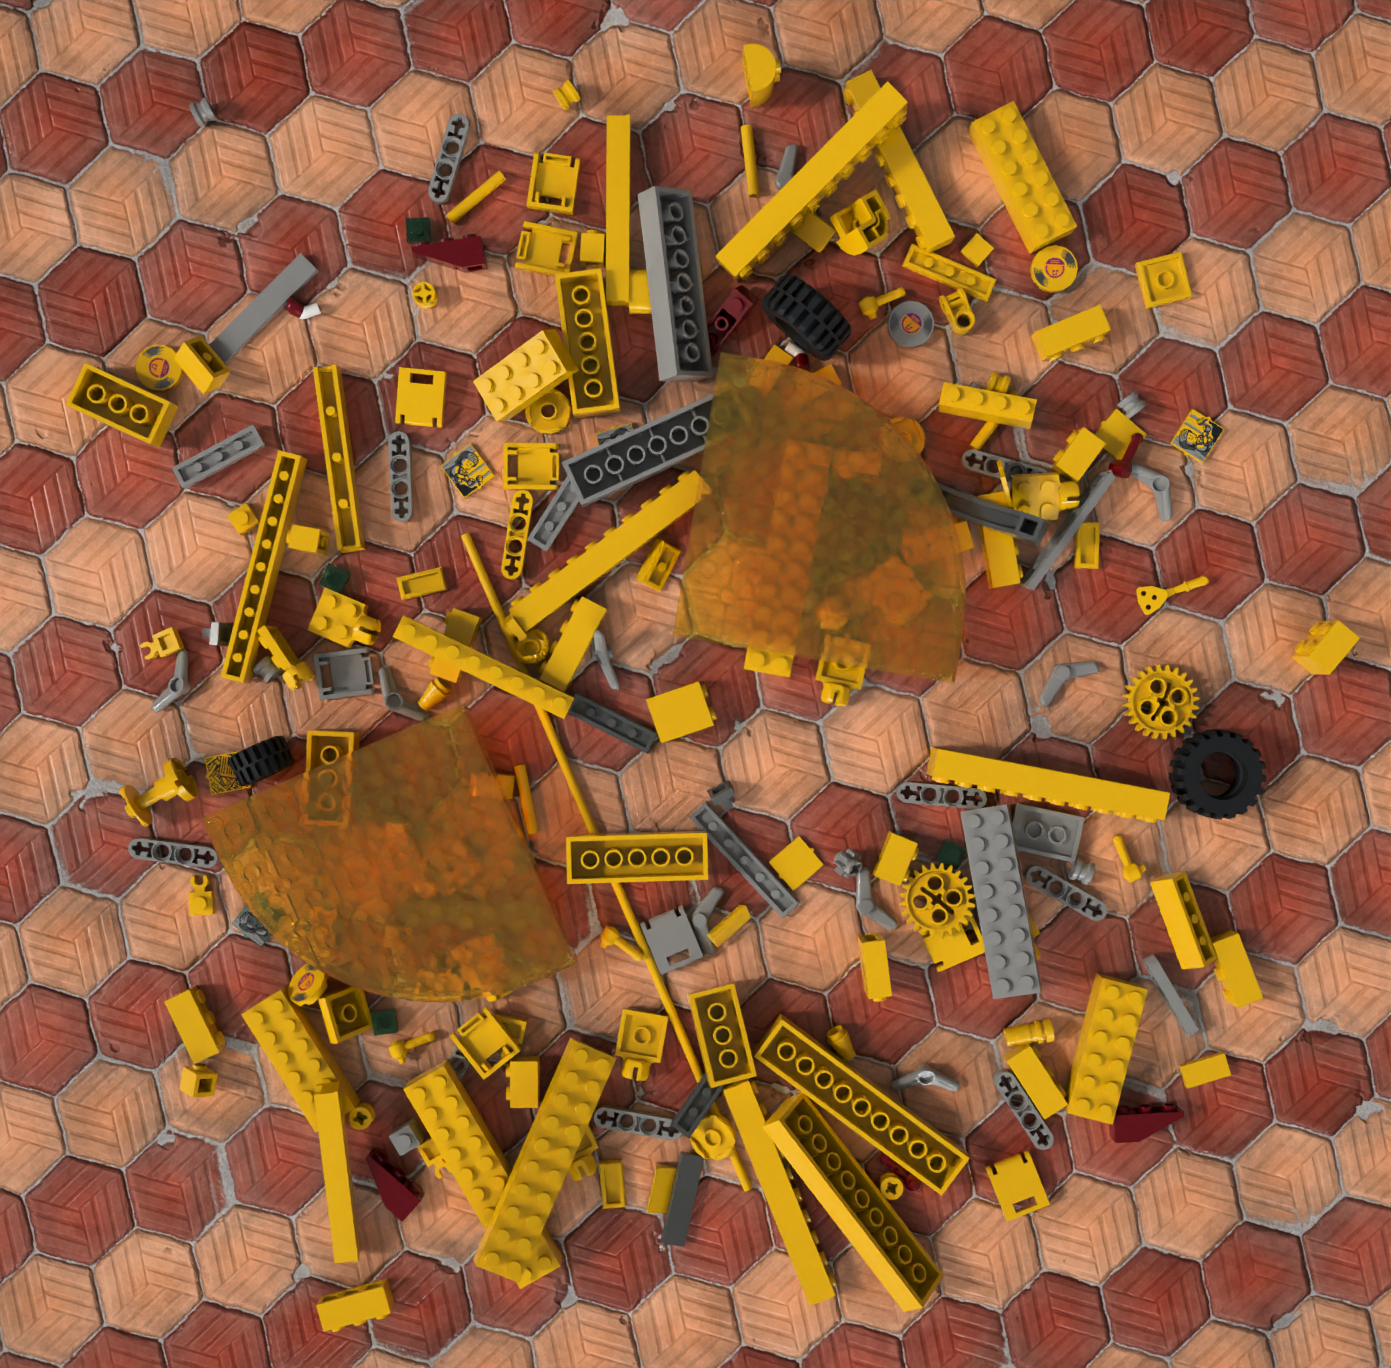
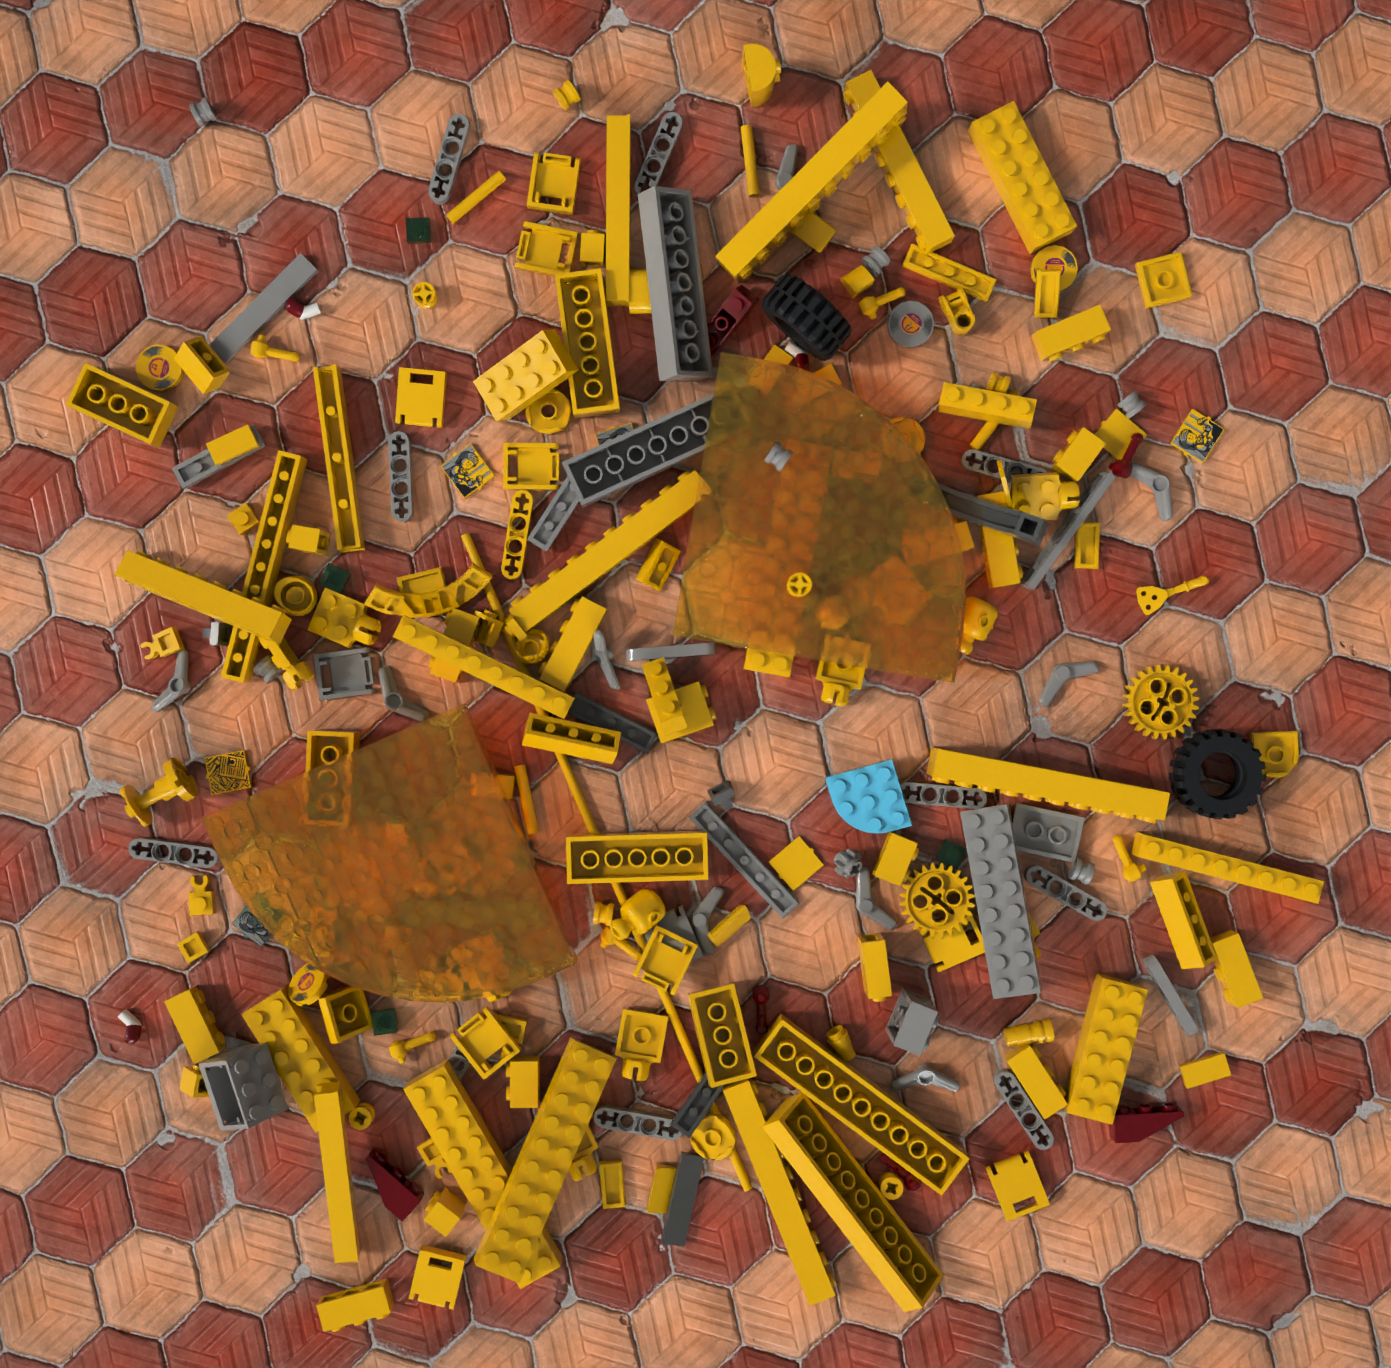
(133, 1027): none -> arm
(193, 947): none -> yellow plate
(204, 597): none -> yellow brick
(232, 445): none -> yellow tile
(243, 1086): none -> light grey container
(261, 349): none -> yellow piece
(261, 760): black tyre -> none
(296, 595): none -> yellow piece
(406, 1136): light grey brick -> none
(430, 603): none -> yellow tile
(434, 1282): none -> yellow container
(435, 692): yellow cone -> none
(444, 1211): none -> yellow brick
(459, 254): dark red slope -> none
(489, 629): none -> yellow bracket
(571, 738): none -> yellow brick
(603, 913): none -> yellow wheel
(638, 914): none -> yellow piece
(661, 157): none -> light grey beam
(663, 963): none -> yellow container
(664, 696): none -> yellow arch
(670, 651): none -> light grey beam
(761, 996): none -> dark red piece
(778, 456): none -> light grey wheel
(801, 582): none -> yellow wheel
(857, 281): none -> yellow brick
(862, 224): yellow brick -> none
(870, 797): none -> medium azure plate
(876, 260): none -> light grey wheel
(912, 1022): none -> light grey brick
(977, 250): yellow tile -> none
(977, 622): none -> yellow piece
(1047, 293): none -> yellow tile
(1227, 867): none -> yellow brick
(1278, 751): none -> yellow tile
(1325, 647): yellow brick -> none

